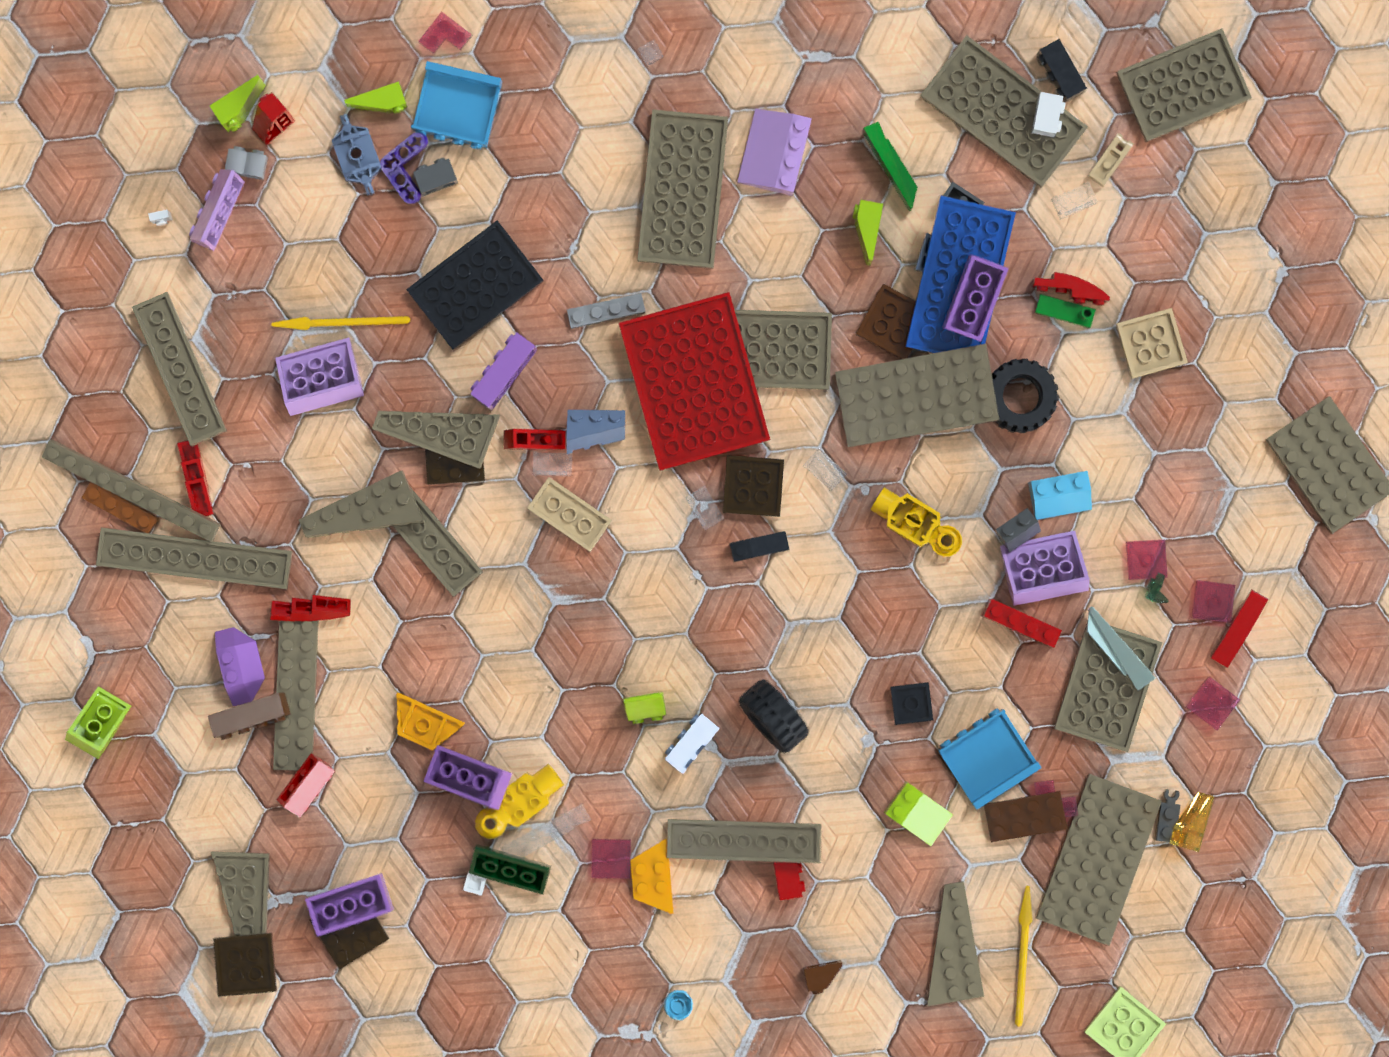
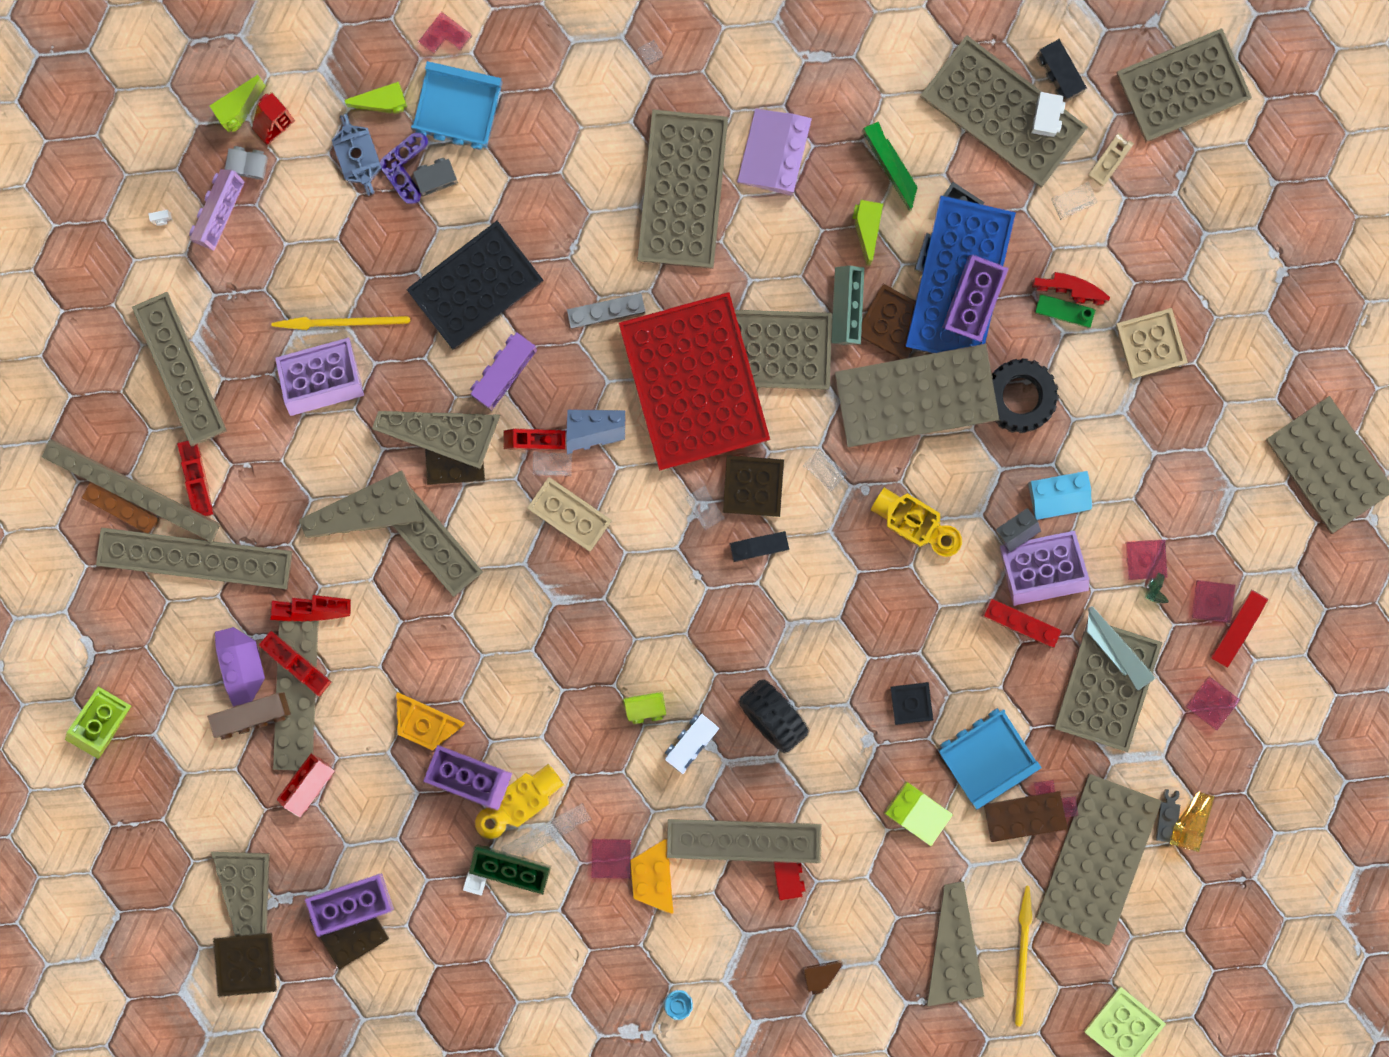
(295, 663): none -> red slope
(847, 305): none -> sand green brick

